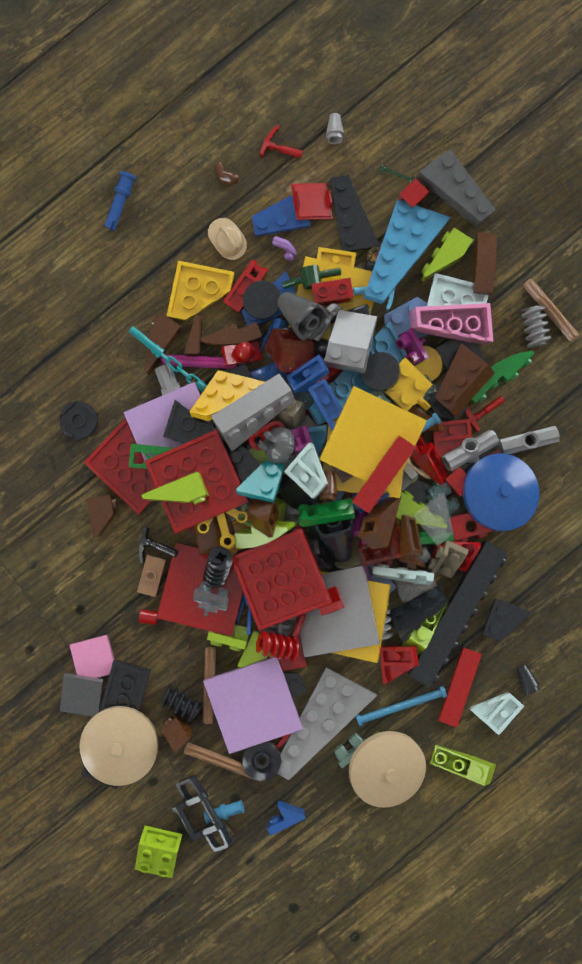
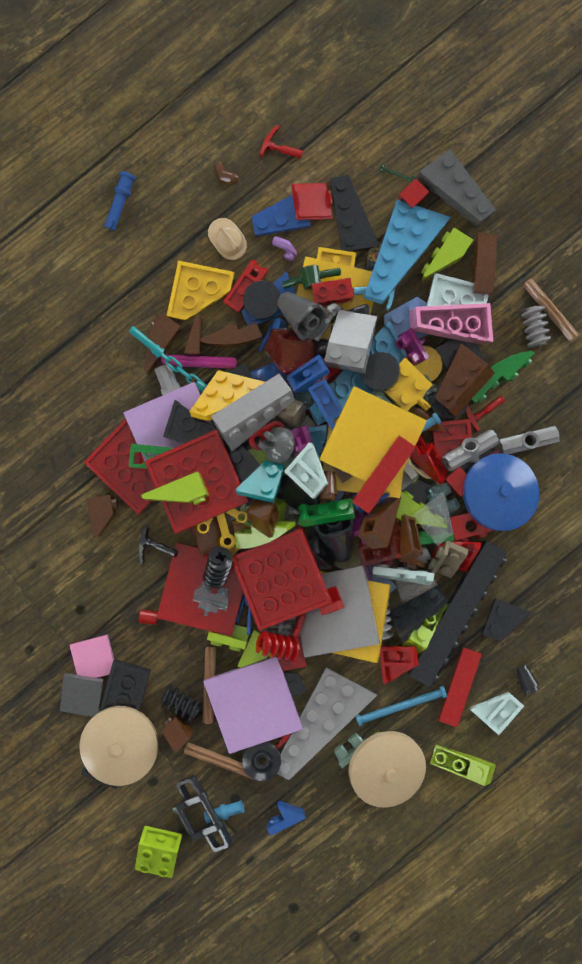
(78, 420): black tile -> none
(151, 575): medium nougat plate -> none
(241, 353): red tile -> none
(335, 129): light grey cone -> none

